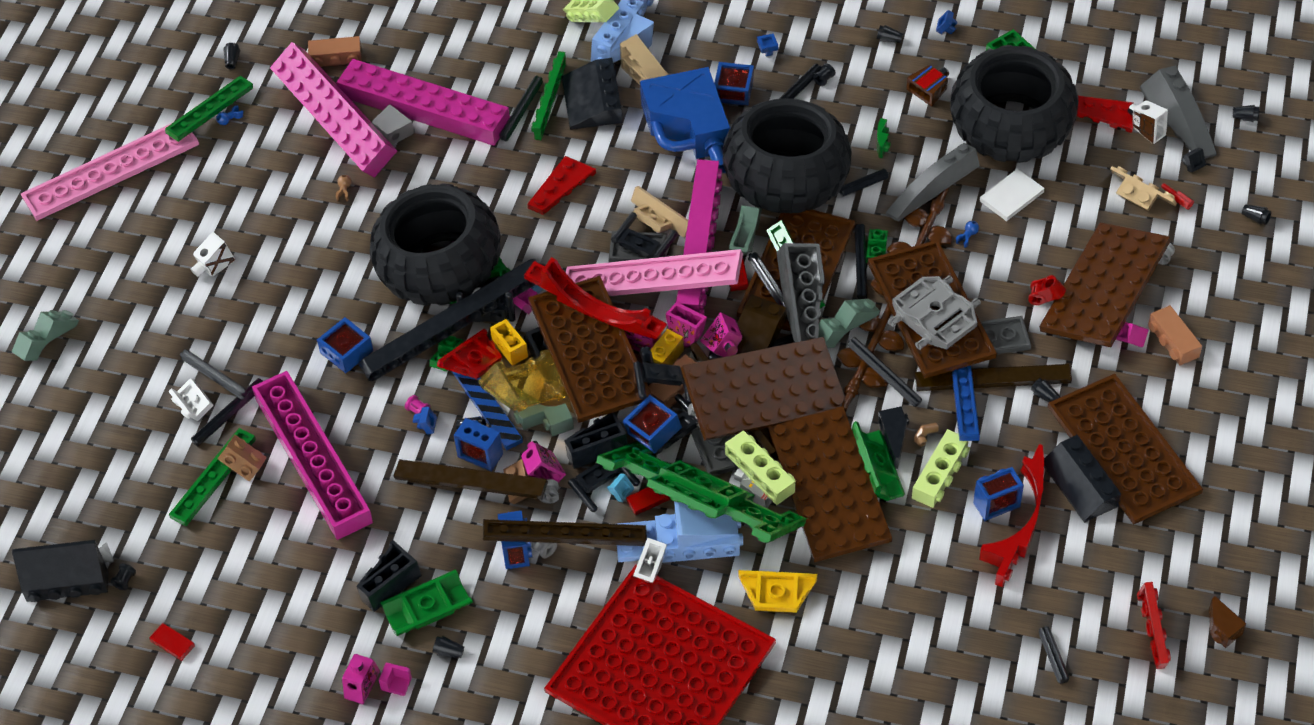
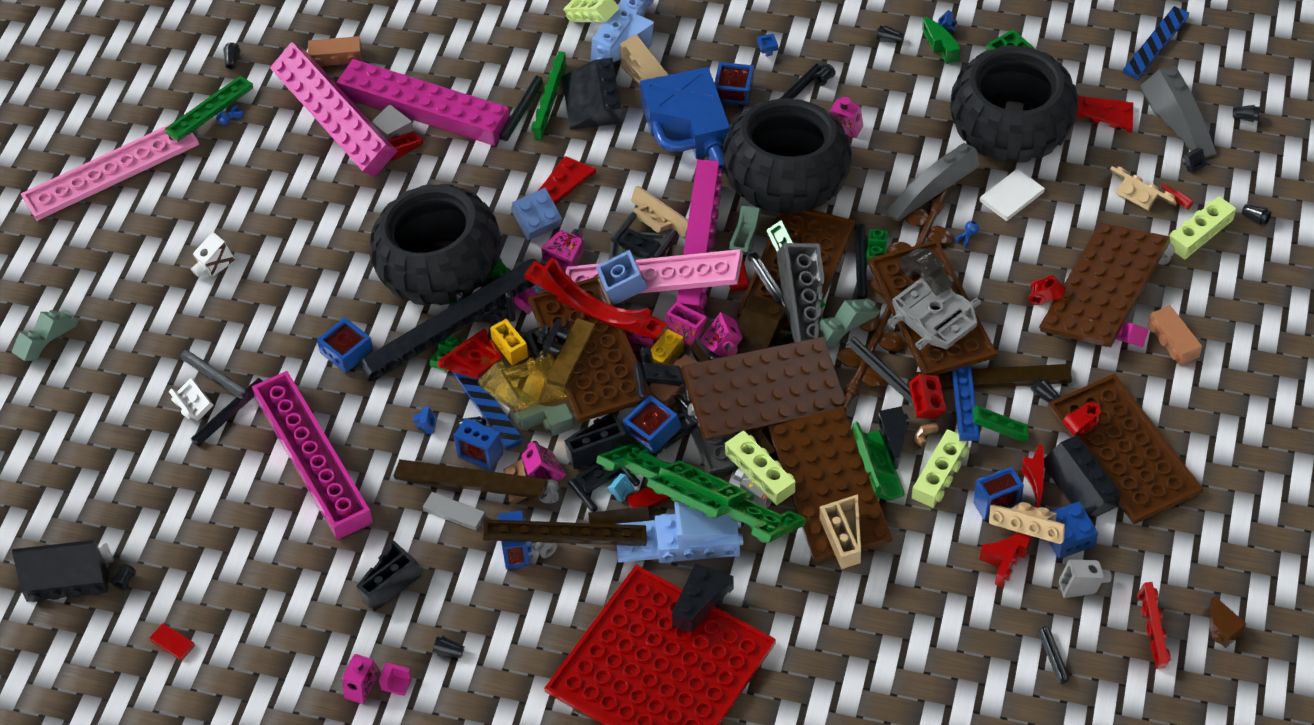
(205, 485): green plate -> none
(242, 458): medium nougat bracket -> none
(344, 182): medium nougat arm -> none
(402, 149): none -> red slope
(416, 406): dark pink bush -> none
(426, 603): green piece -> none
(454, 511): none -> light grey tile
(536, 214): none -> medium blue brick
(550, 345): none -> black hips
(564, 248): none -> dark pink torso
(570, 353): none -> pearl gold tile
(618, 516): none -> dark brown tile
(621, 277): none -> medium blue brick
(650, 560): white slope -> none
(699, 596): none -> black wedge
(777, 589): yellow wing -> none
(842, 528): none -> tan wedge
(848, 115): none -> dark pink torso
(864, 182): black axle -> none
(882, 138): green slope -> none
(927, 396): none -> red brick
(928, 84): reddish brown torso -> none
(929, 267): none -> clear smoke arch
(940, 40): none -> green slope
(1000, 424): none -> green tile
(1007, 334): dark grey tile -> none
(1029, 521): none -> tan bracket
(1079, 530): none -> blue piece
(1082, 419): none -> red piece
(1082, 578): none -> light grey torso
(1149, 120): white torso -> none
(1156, 42): none -> tile
(1202, 227): none -> yellowish green brick

